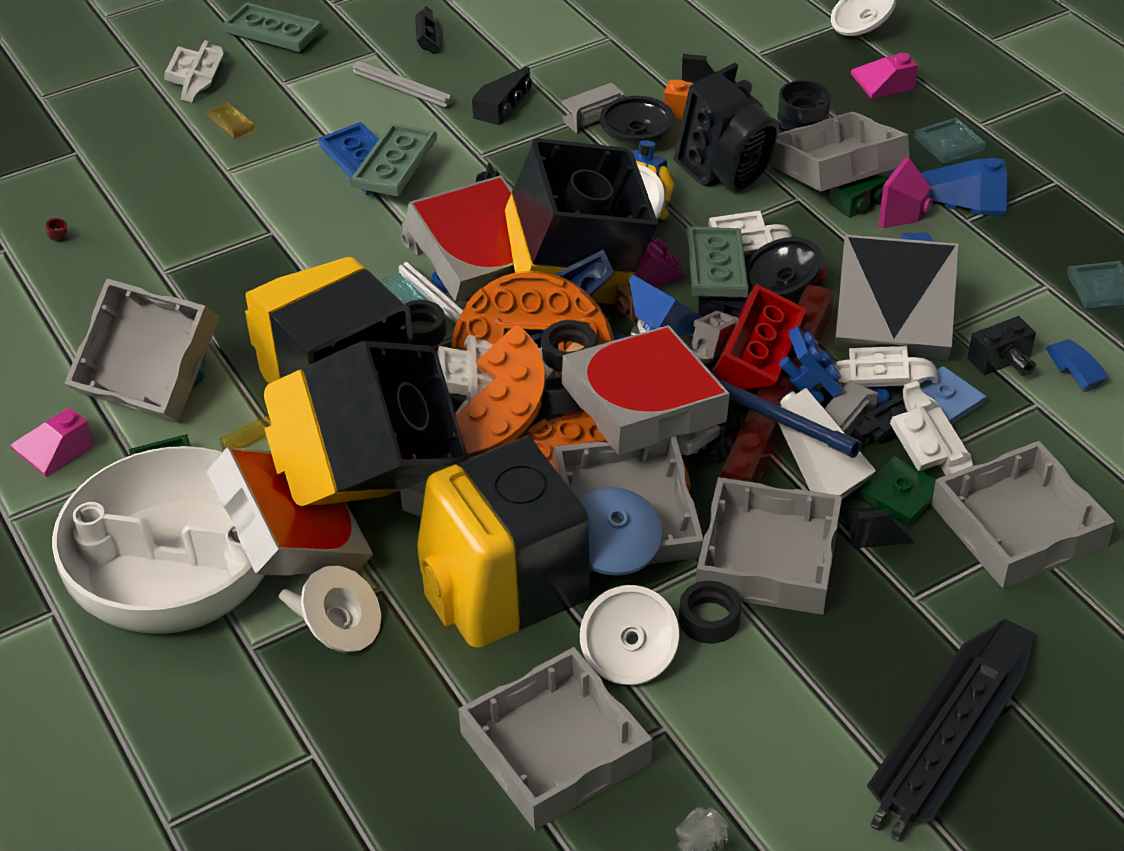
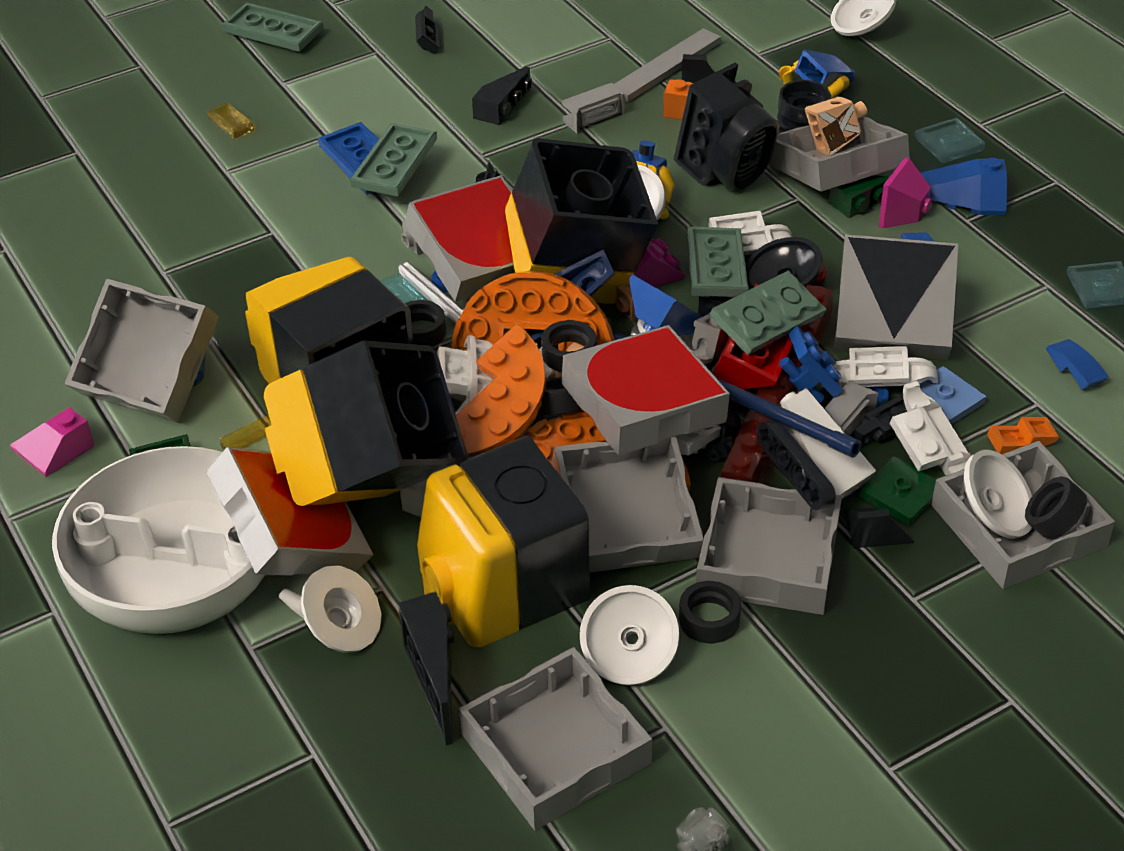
(56, 223): dark red hinge -> none
(194, 69): white plate -> none
(402, 84): light grey axle -> none
(427, 644): none -> black slope
(623, 545): medium blue dish -> none
(636, 119): black dish -> none
(666, 64): none -> light grey tile
(767, 312): none -> sand green piece
(816, 487): none -> black beam
(820, 68): none -> blue torso
(834, 123): none -> light nougat torso
(887, 75): dark pink slope -> none
(950, 726): black hinge -> none
(997, 493): none -> white dish
(1003, 346): black brick -> none
(1026, 432): none -> orange slope
(1055, 507): none -> black tyre

